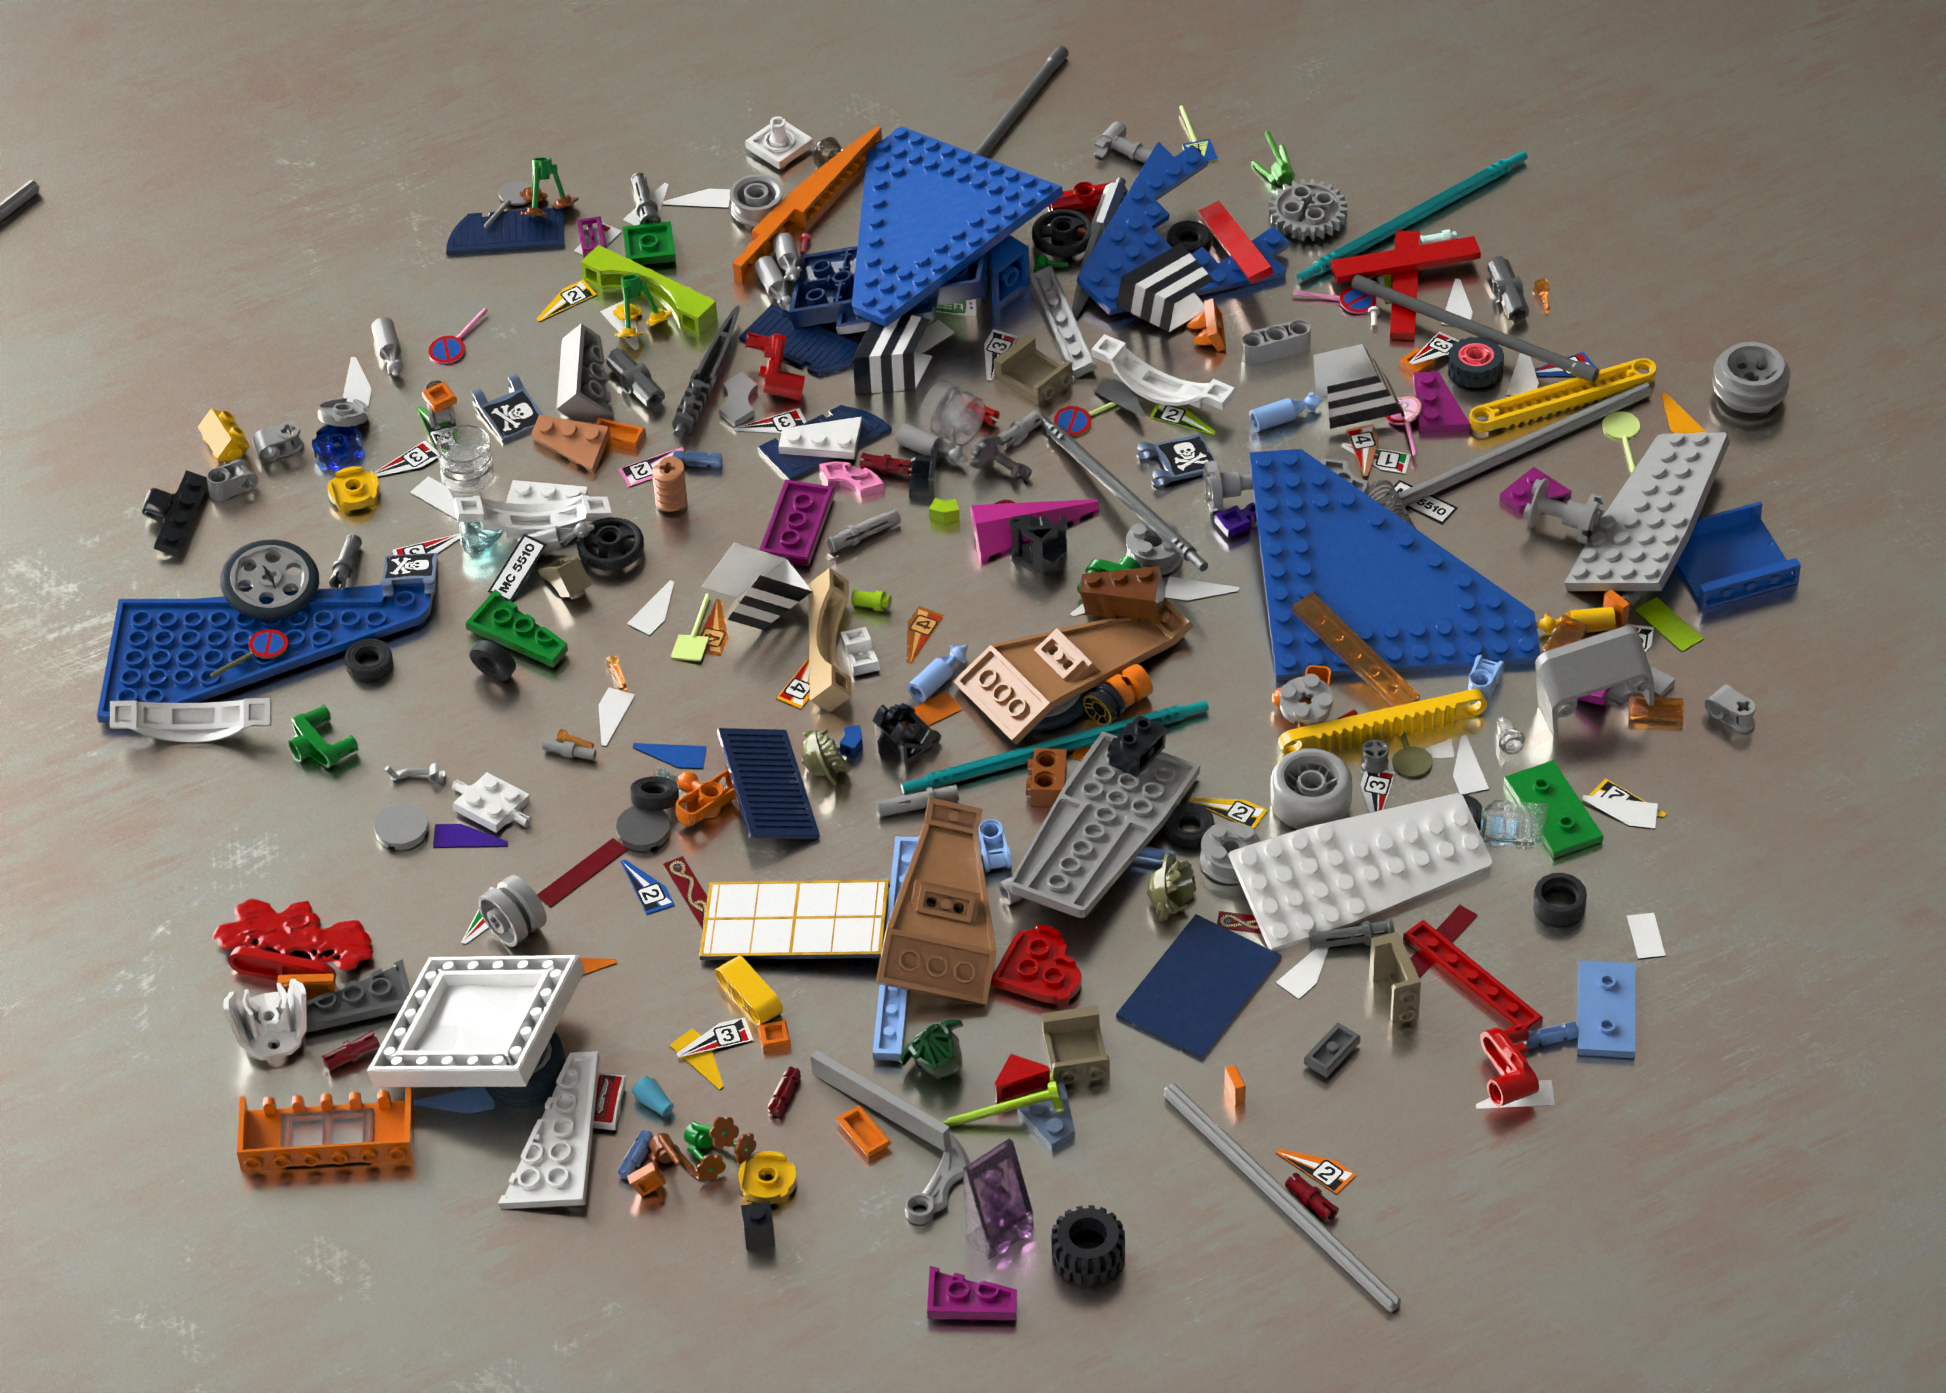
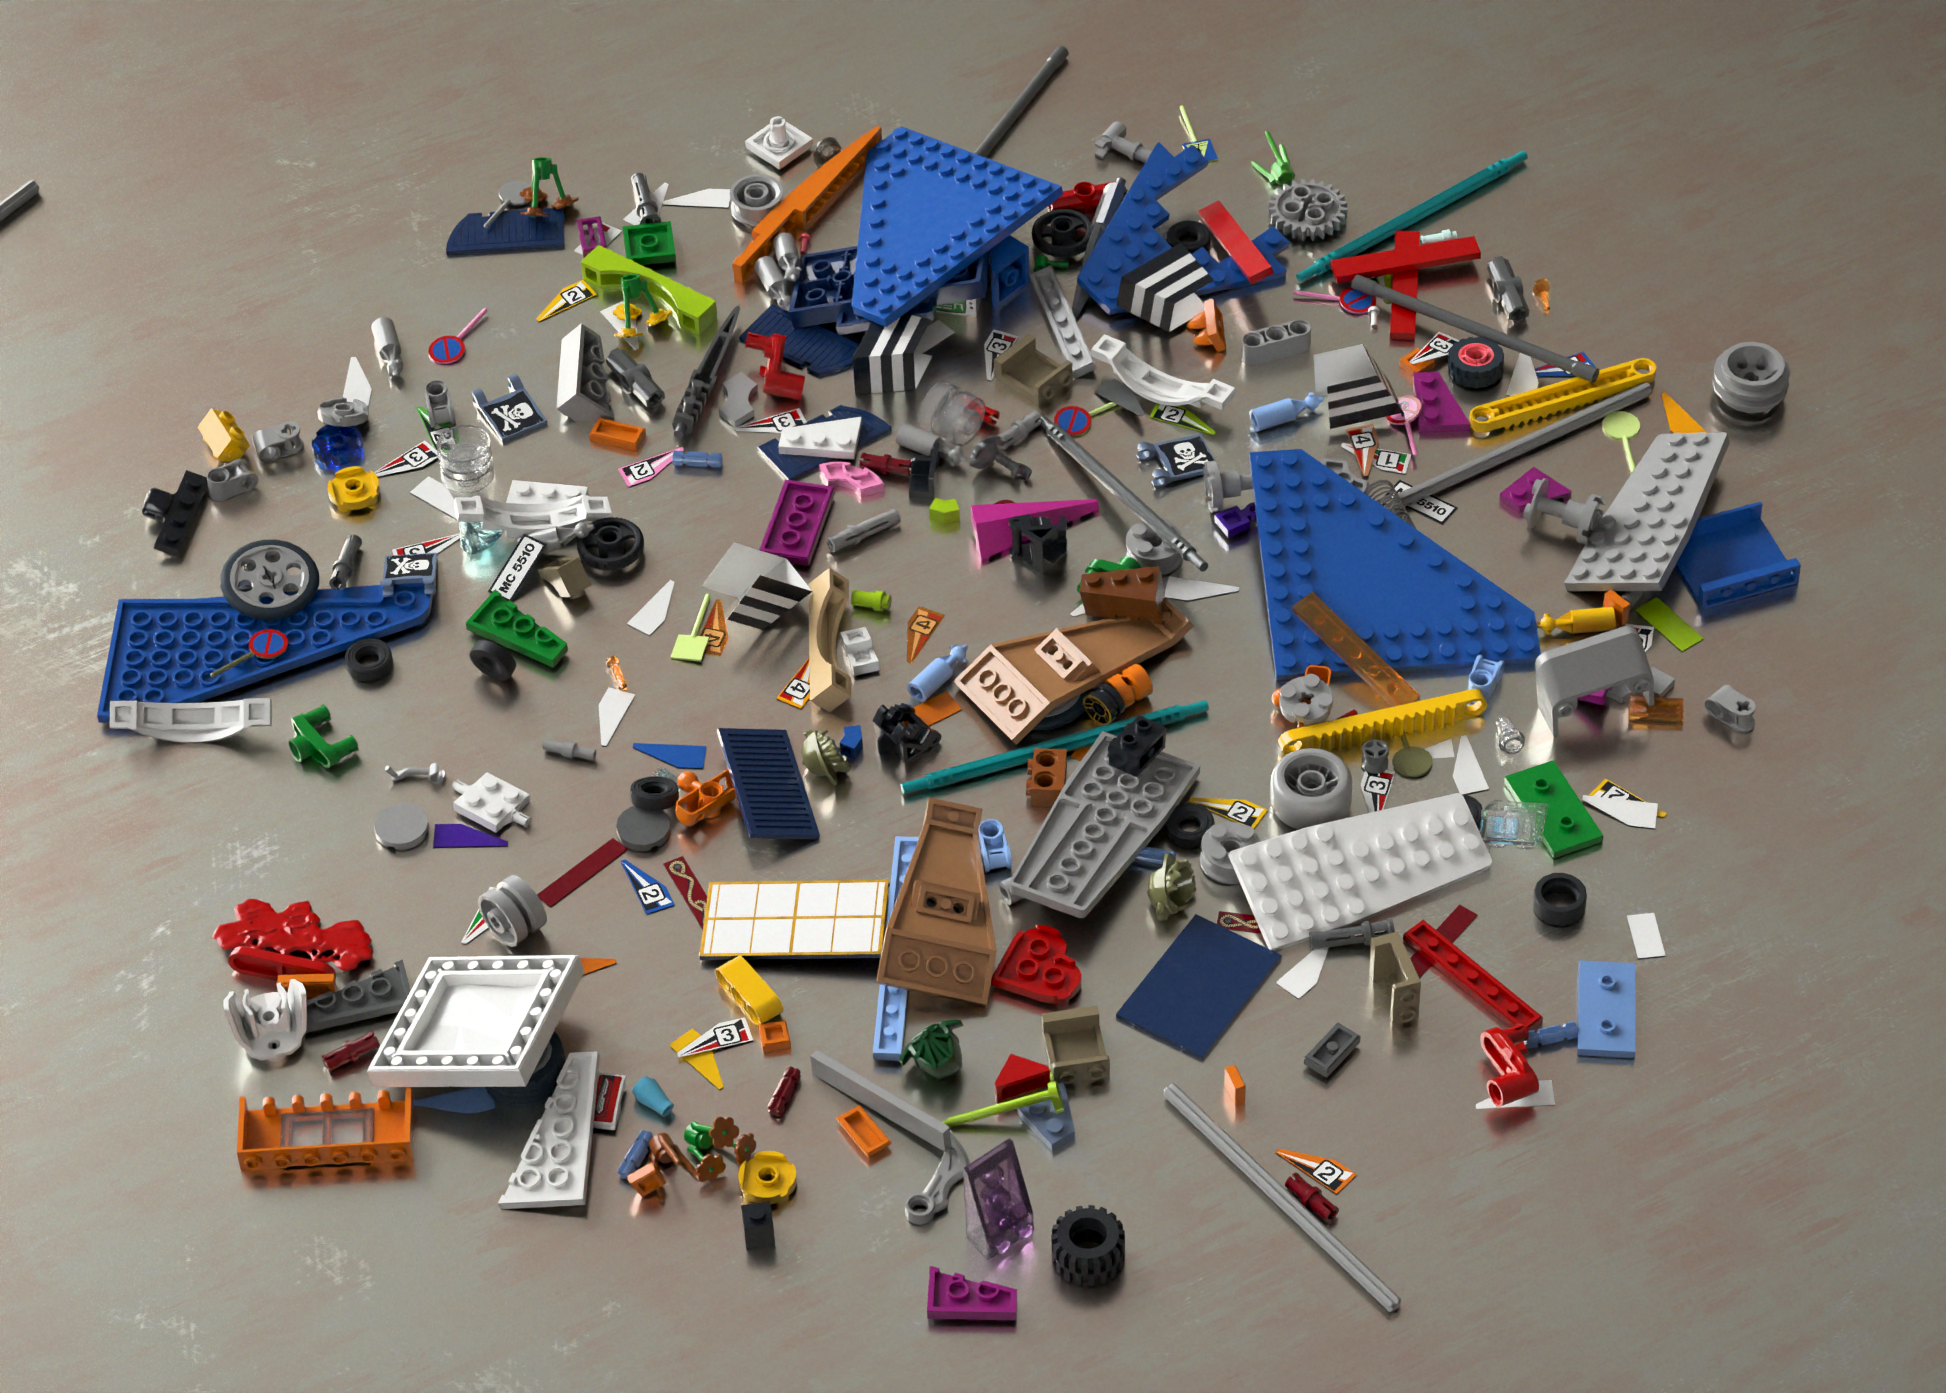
(439, 397): orange tile -> none
(563, 736): clear orange piece -> none
(575, 440): nougat wing -> none
(670, 484): nougat piece -> none
(917, 800): light grey pin -> none
(1458, 301): white sticker -> none
(1566, 632): clear orange tile -> none

